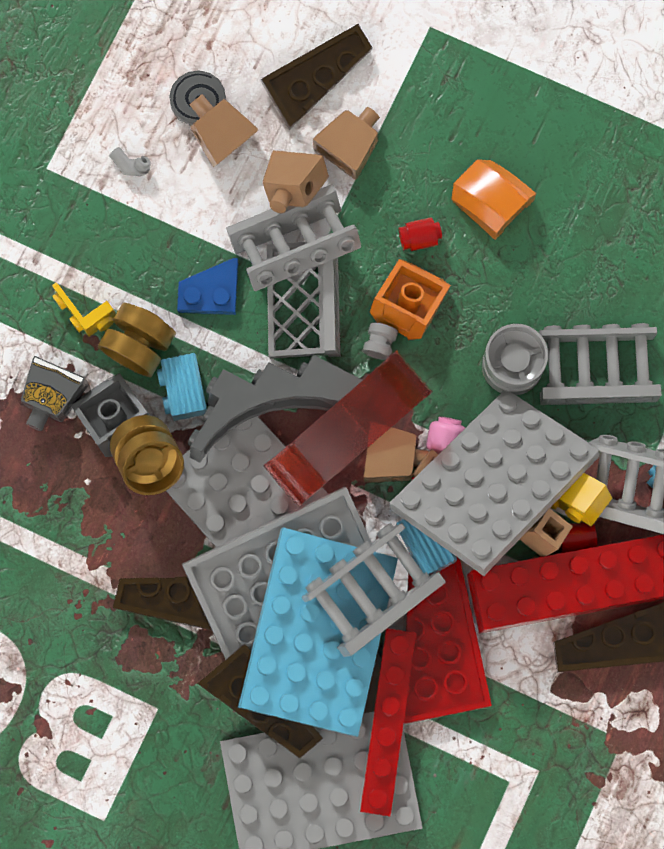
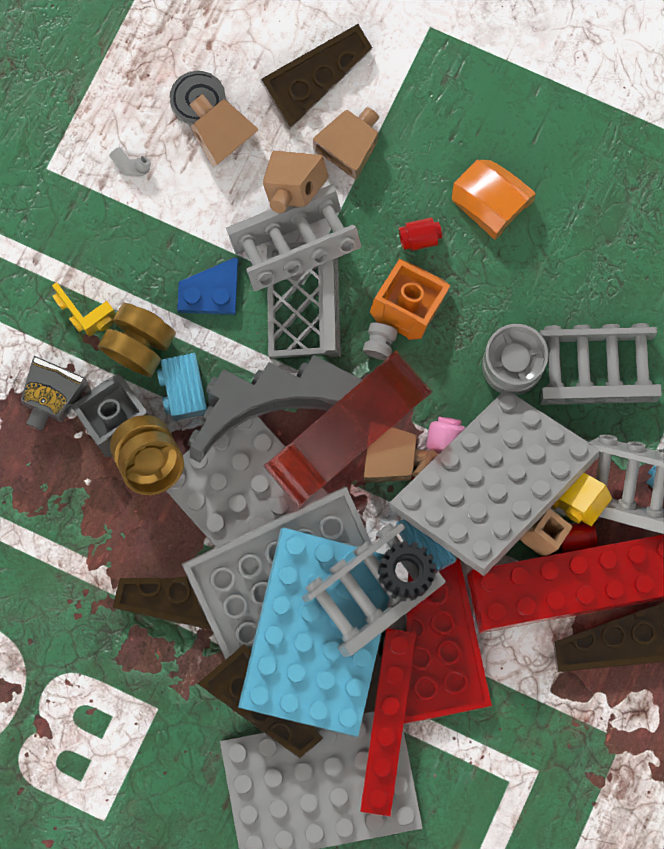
(415, 555): none -> black tyre

